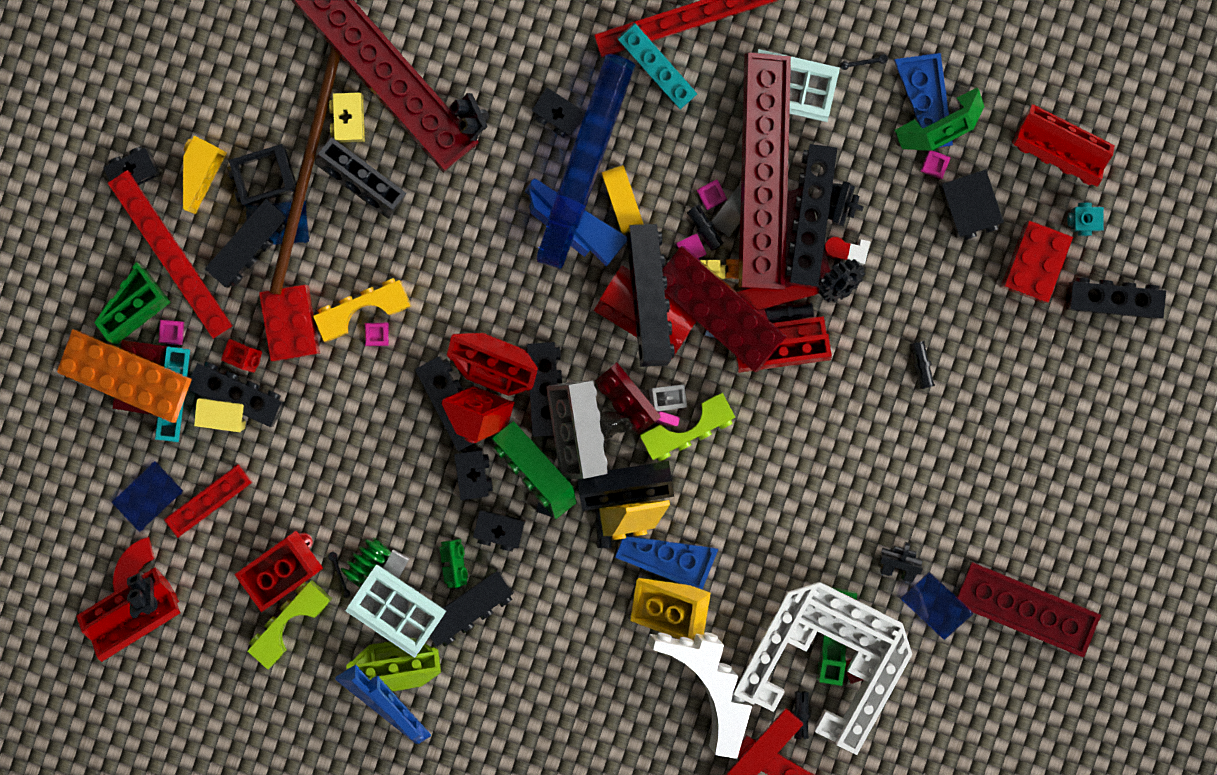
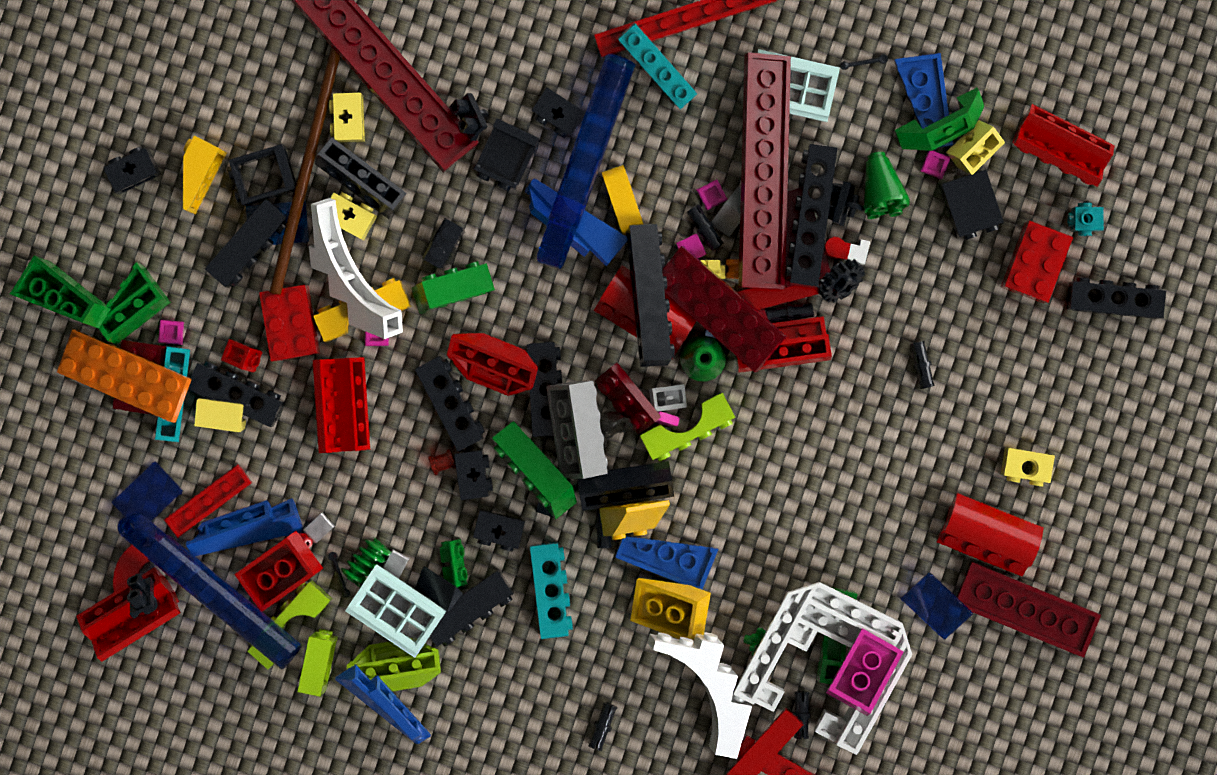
(56, 291): none -> green wedge
(170, 254): red plate -> none
(210, 590): none -> clear blue piece
(246, 527): none -> blue wedge
(317, 663): none -> lime window
(319, 528): none -> flat silver piece
(331, 256): none -> white arch
(341, 405): none -> red brick
(362, 221): none -> light yellow brick
(437, 589): none -> black slope
(442, 462): none -> clear red bush
(443, 244): none -> black brick
(452, 287): none -> green wedge
(477, 413): red slope -> none
(506, 155): none -> black panel
(550, 627): none -> teal brick
(602, 726): none -> black pin
(691, 360): none -> green cone
(754, 639): none -> green plant
(864, 672): none -> dark pink slope
(883, 188): none -> green cone
(902, 559): black hips -> none
(975, 147): none -> light yellow brick
(990, 535): none -> red brick
(1041, 466): none -> light yellow brick

